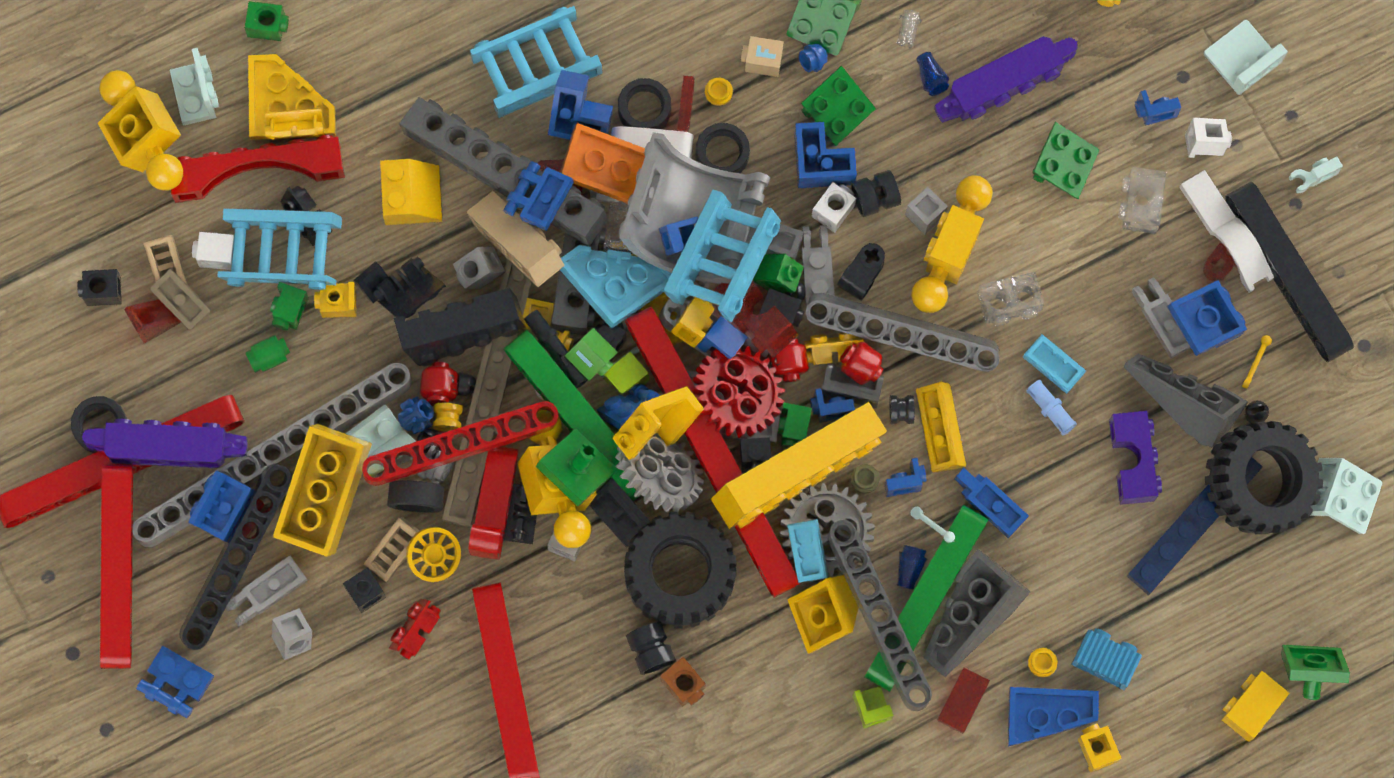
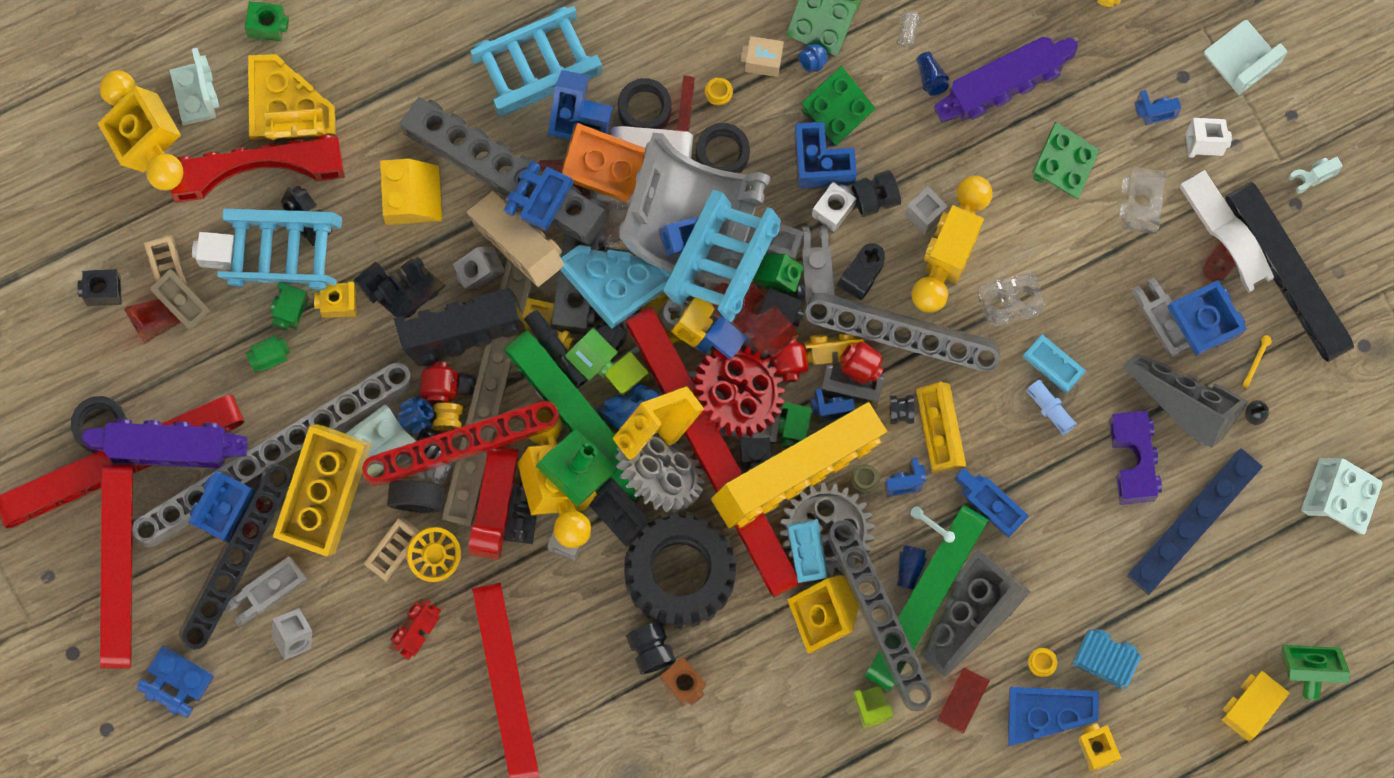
(364, 590): black brick -> none
(1298, 472): black tyre -> none

